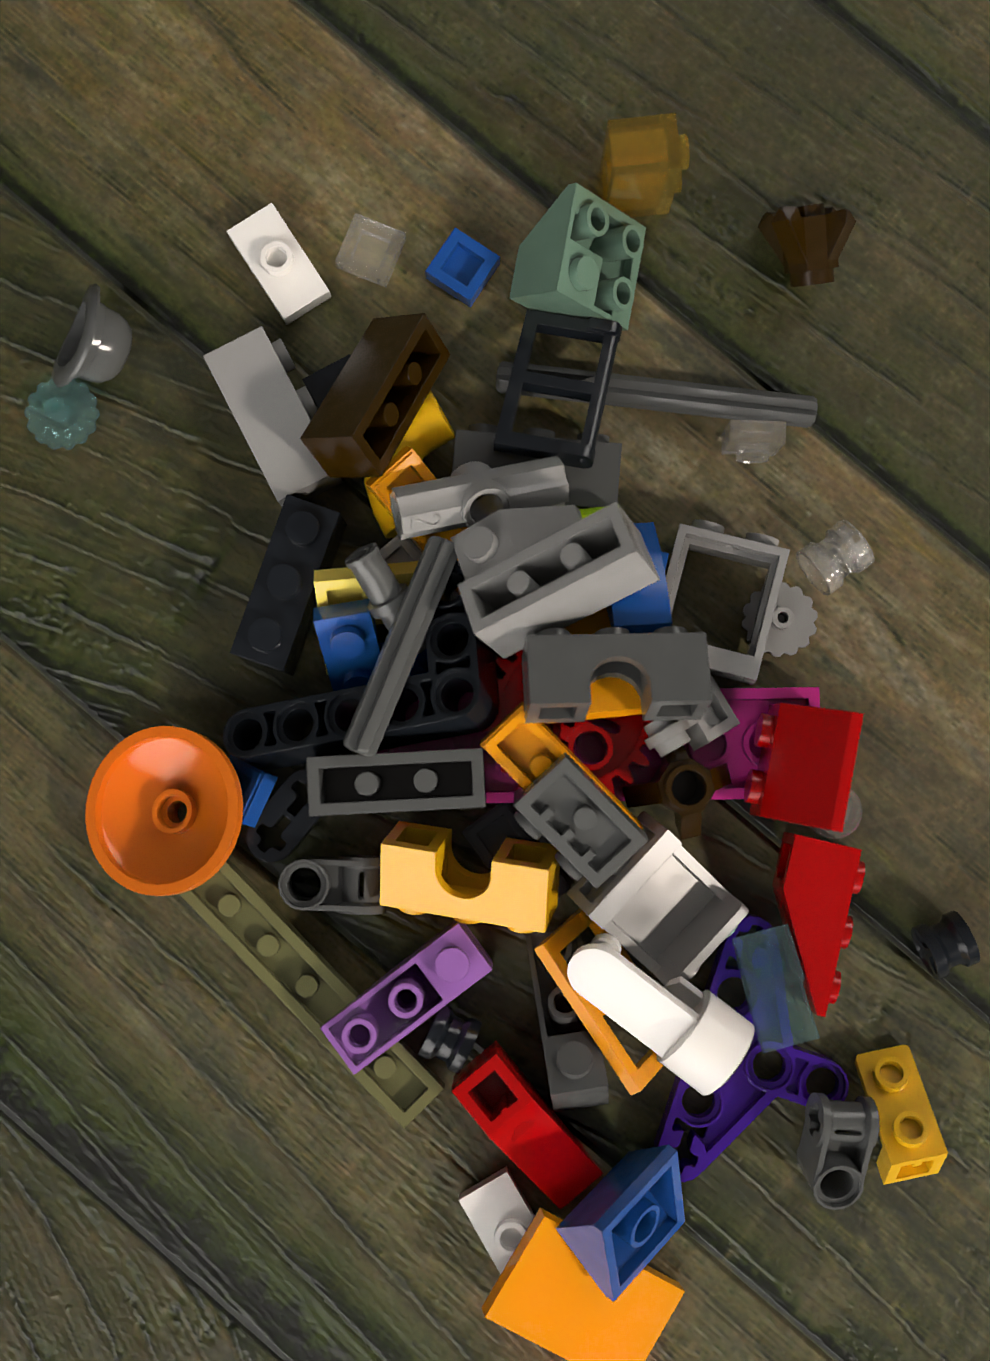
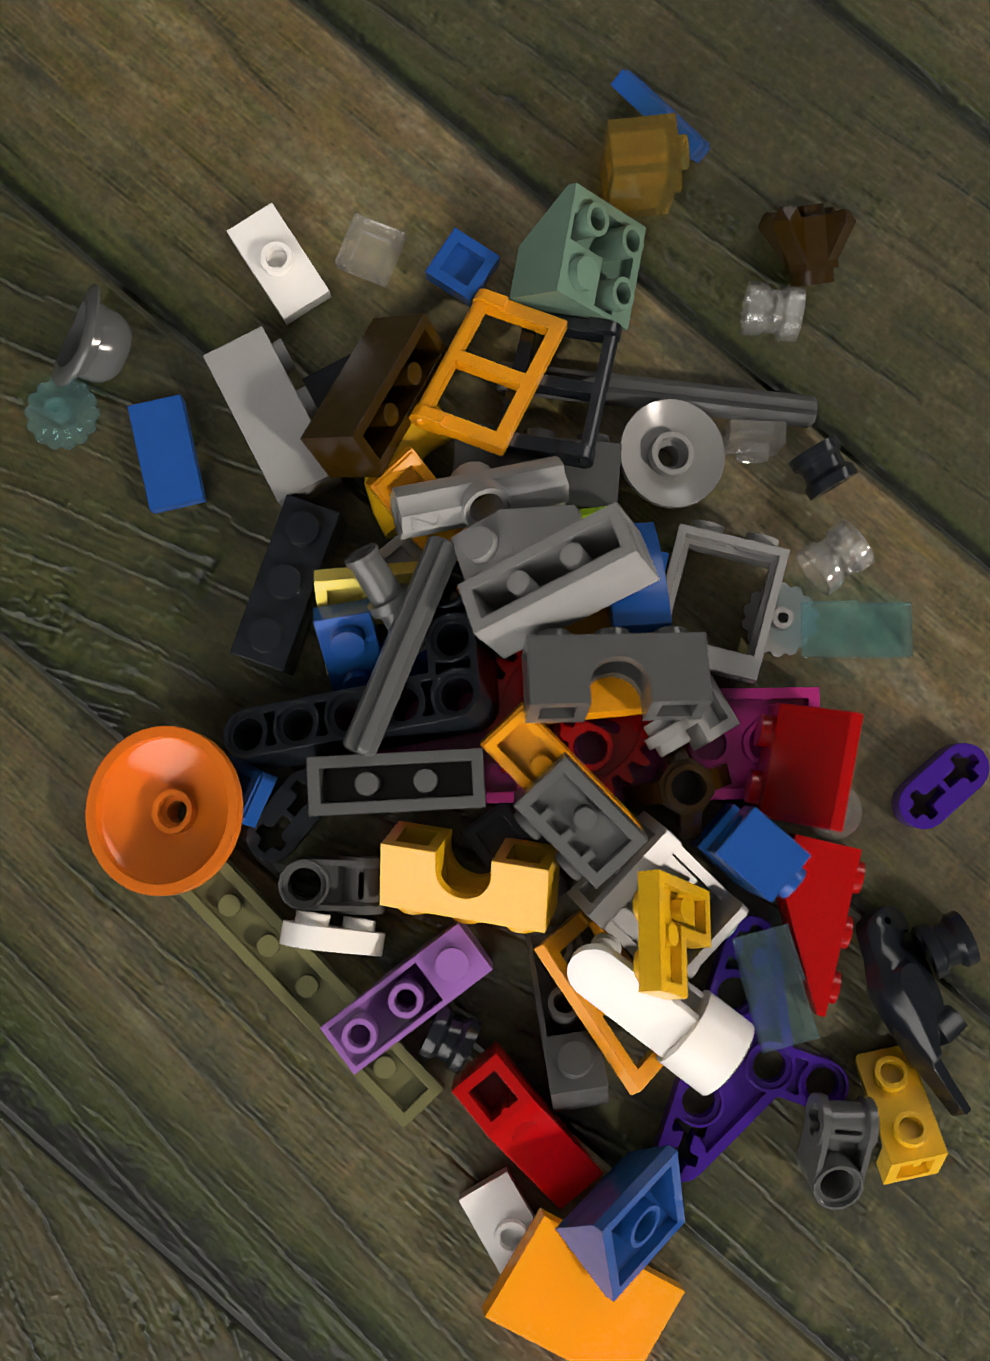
(167, 454): none -> blue tile
(314, 932): none -> white plate
(498, 306): none -> light orange window
(649, 103): none -> blue tile
(670, 920): none -> yellow plate
(691, 441): none -> light grey dish
(752, 852): none -> blue arch
(772, 311): none -> clear wheel
(823, 467): none -> black wheel
(856, 629): none -> clear light blue slope
(910, 1002): none -> black animal
(948, 795): none -> dark purple beam

